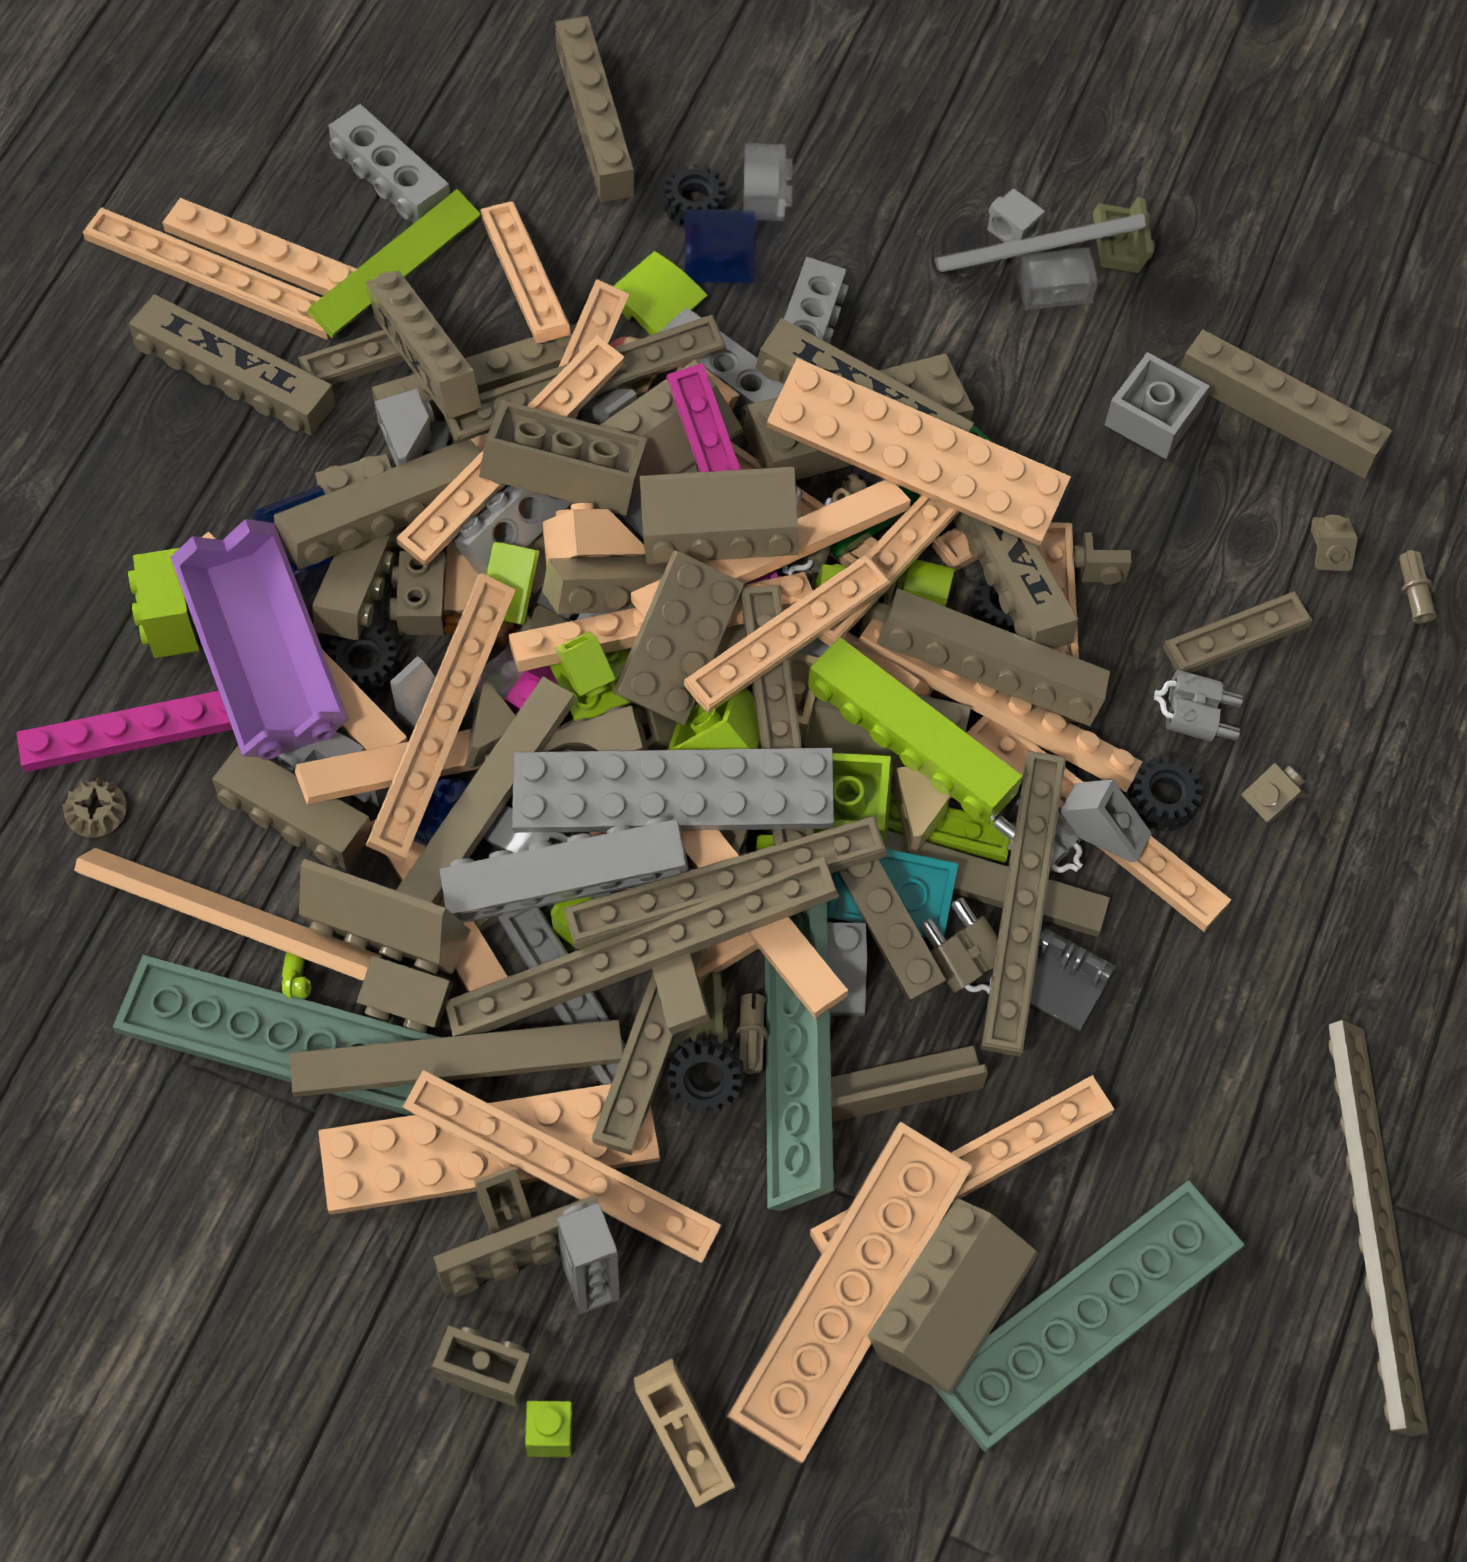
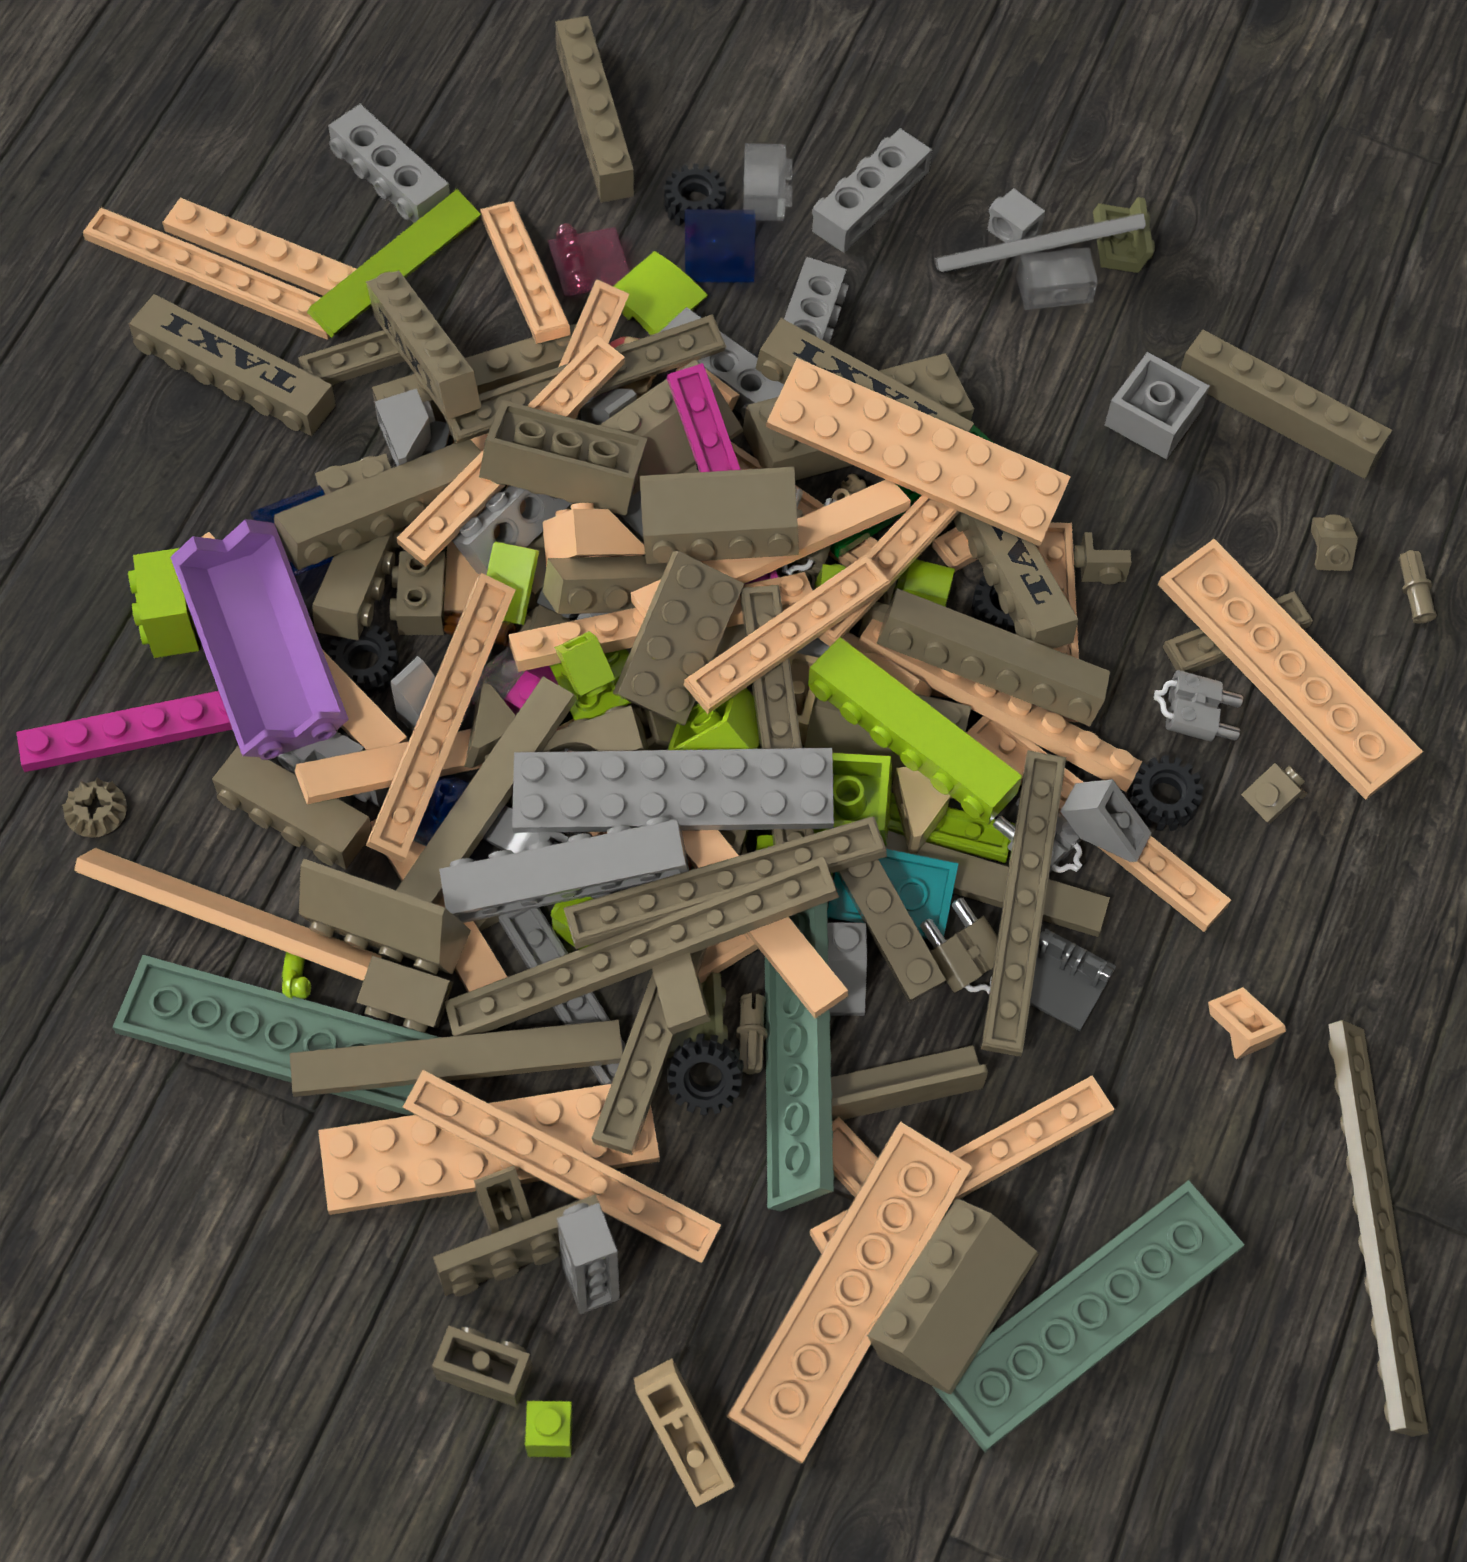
(587, 257): none -> clear pink hinge
(850, 1157): none -> light nougat tile
(871, 190): none -> light grey brick
(1247, 1021): none -> light nougat slope
(1290, 668): none -> light nougat plate

